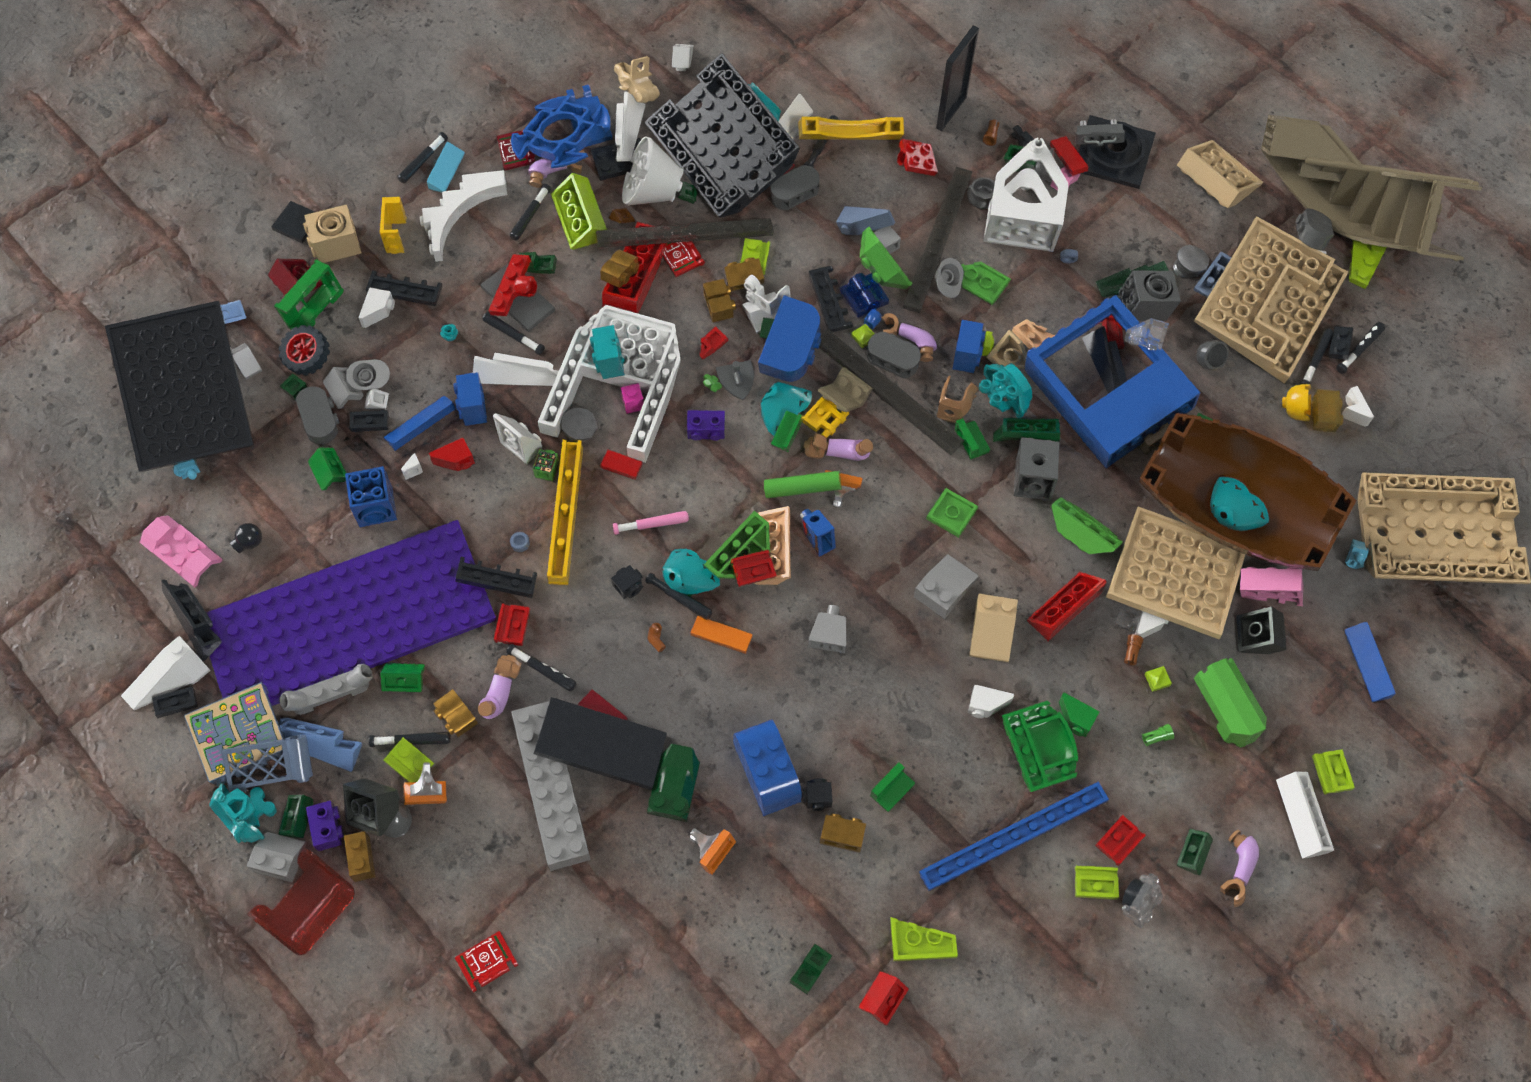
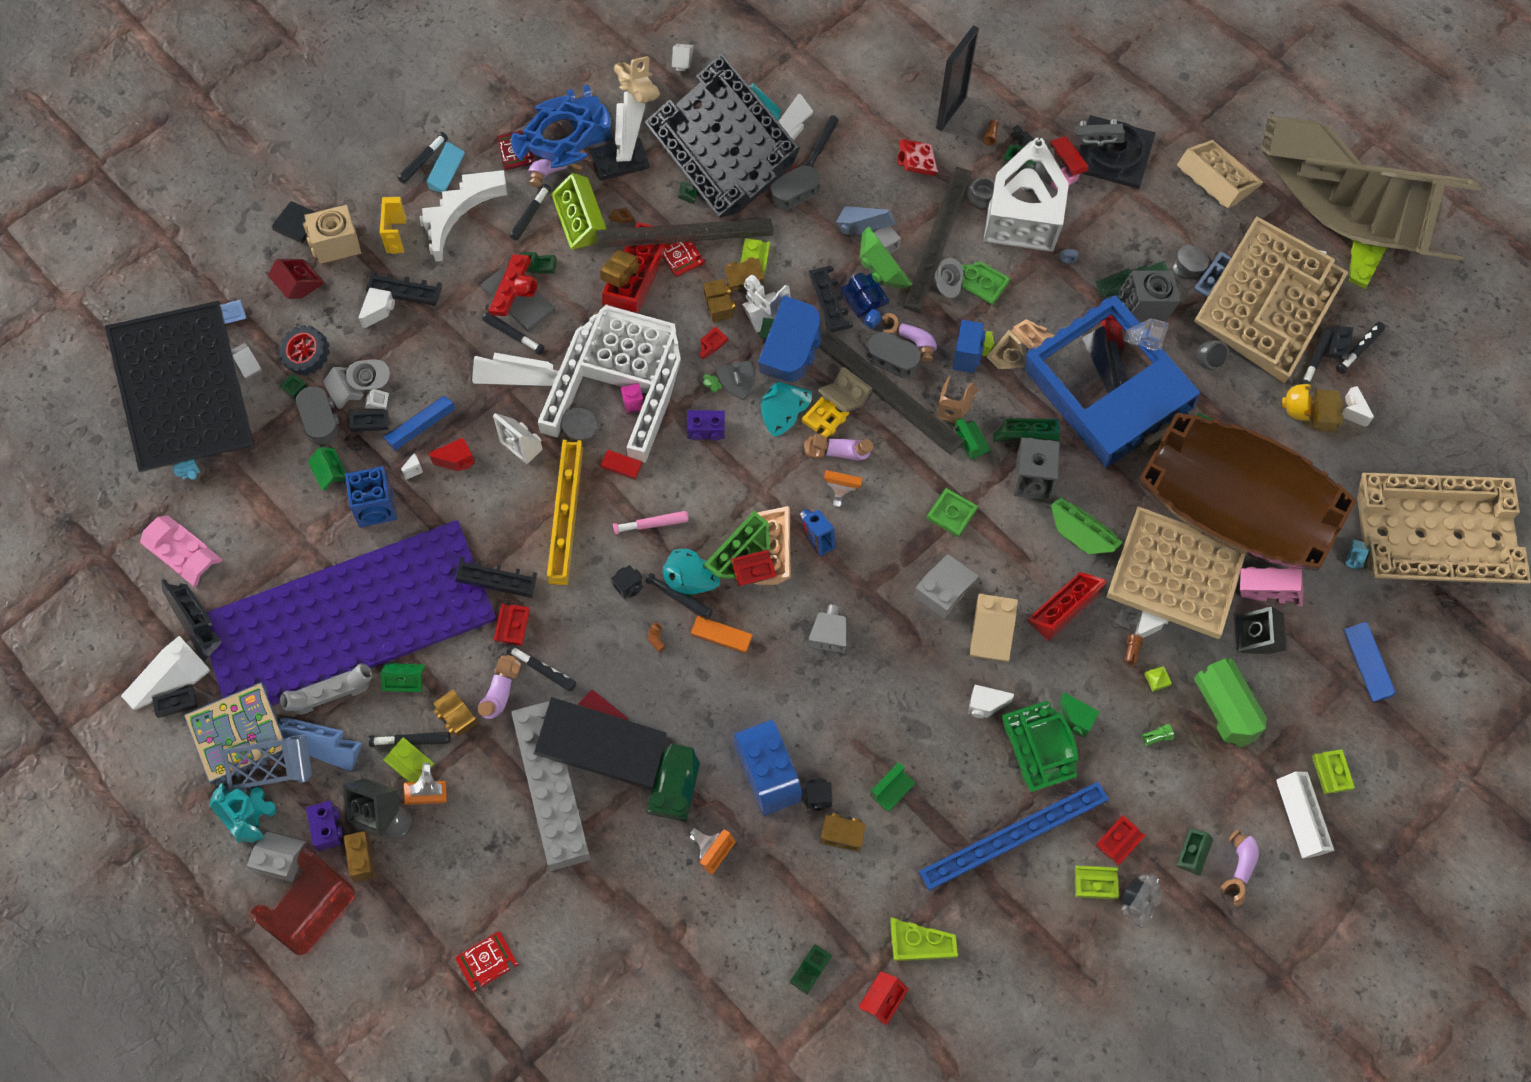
(246, 537): black piece -> none
(295, 816): dark green slope -> none
(327, 293): green piece -> none
(449, 336): teal plate -> none
(470, 399): blue brick -> none
(519, 542): sand blue tile -> none
(546, 465): brick -> none
(607, 352): teal brick -> none
(652, 176): white cone -> none
(787, 431): green panel -> none
(802, 484): bright green brick -> none
(862, 335): lime tile -> none
(876, 129): yellow arch -> none
(1006, 382): teal piece -> none
(1237, 505): teal piece -> none
(1314, 229): dark grey brick -> none

